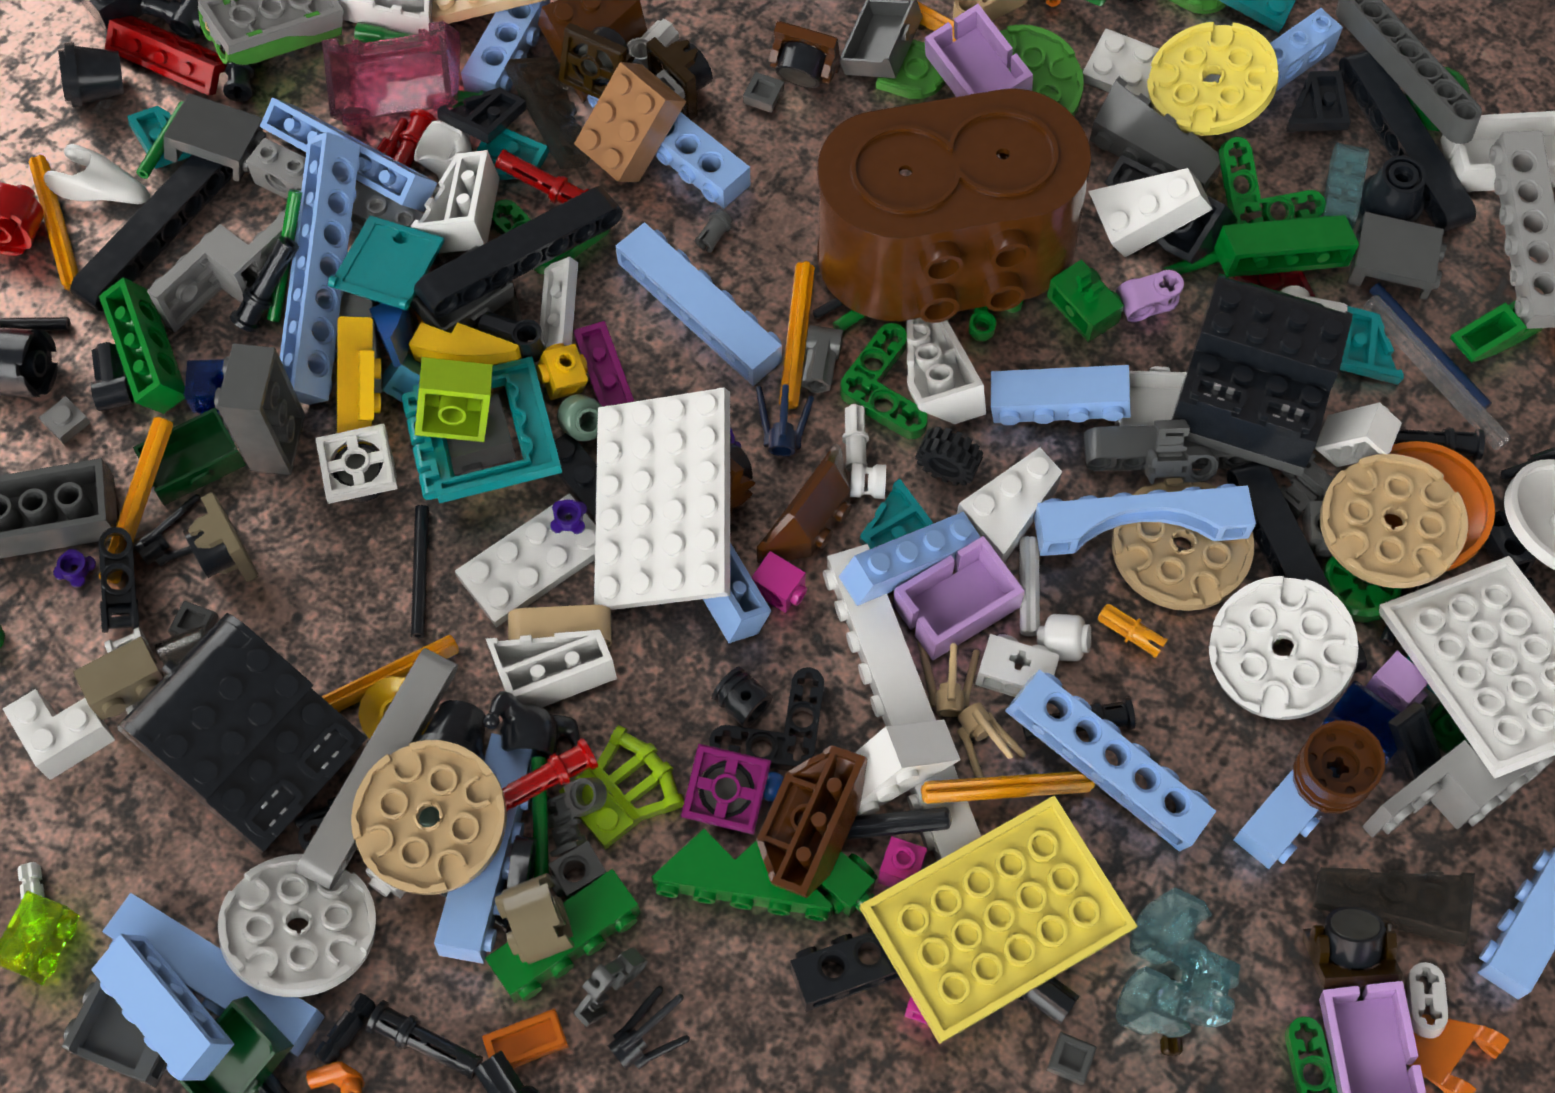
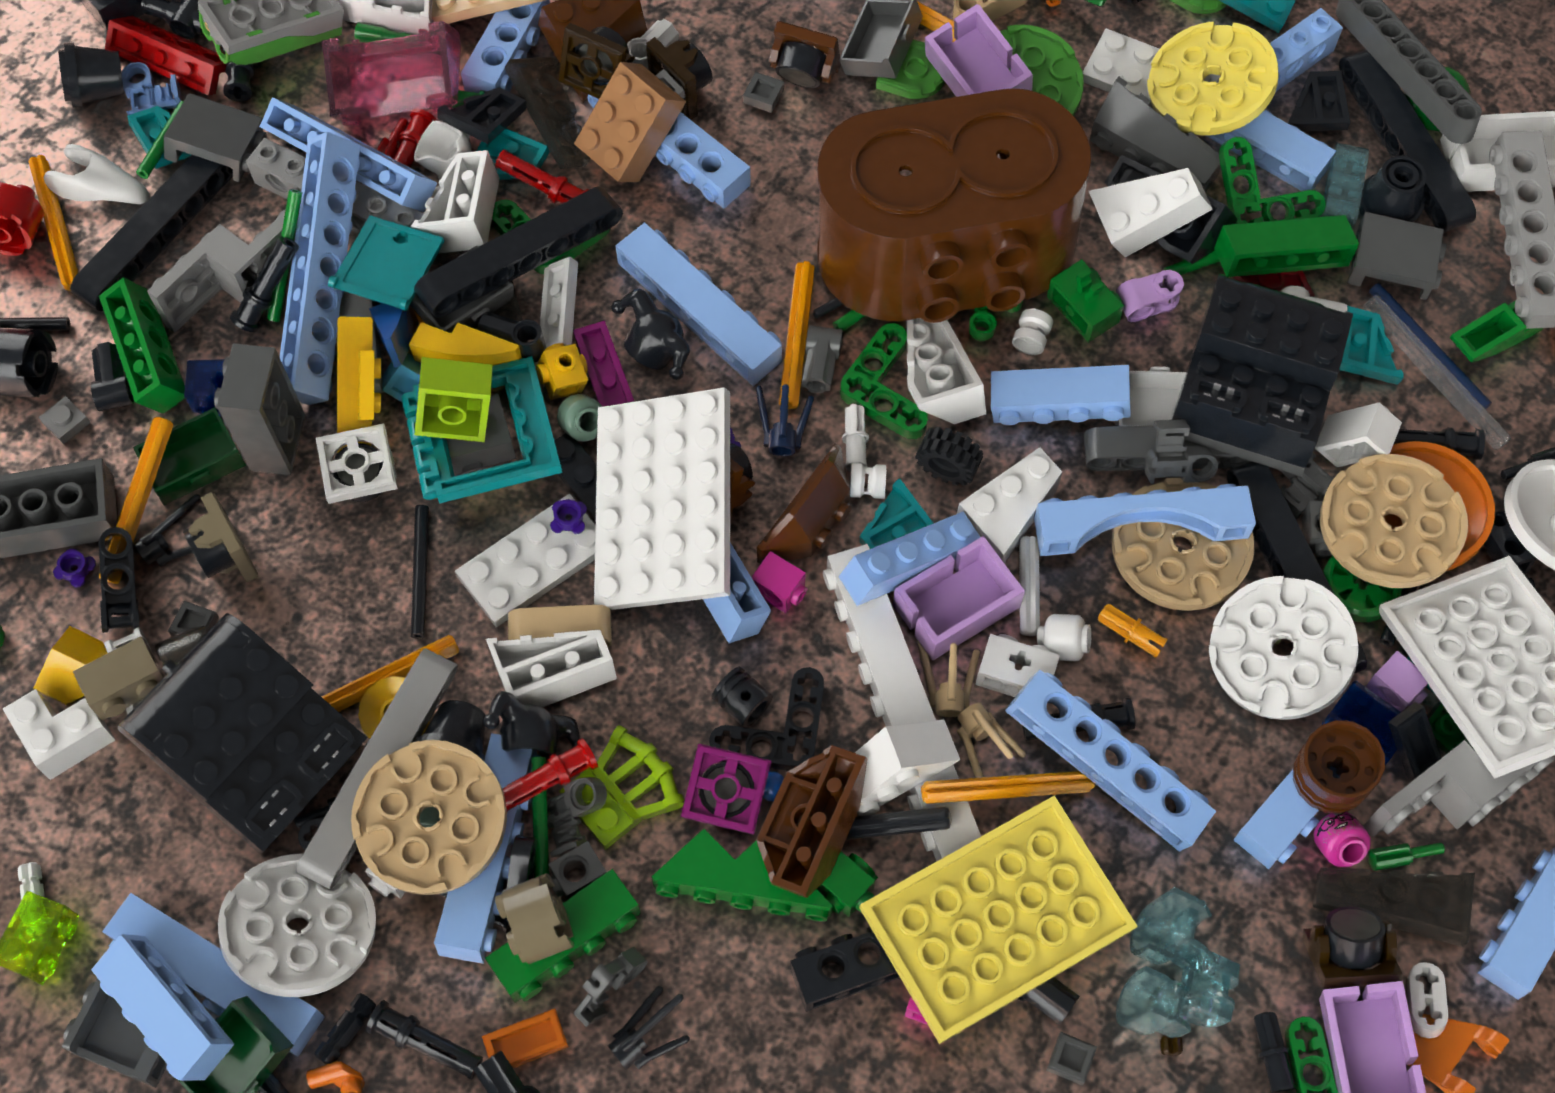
(68, 654): none -> yellow slope
(146, 93): none -> medium blue piece
(654, 334): none -> black piece
(718, 224): dark grey pin -> none
(900, 861): dark pink brick -> none
(1033, 328): none -> white wheel
(1274, 1052): none -> black axle
(1283, 150): none -> light blue brick
(1342, 839): none -> dark pink head
(1400, 855): none -> green axle

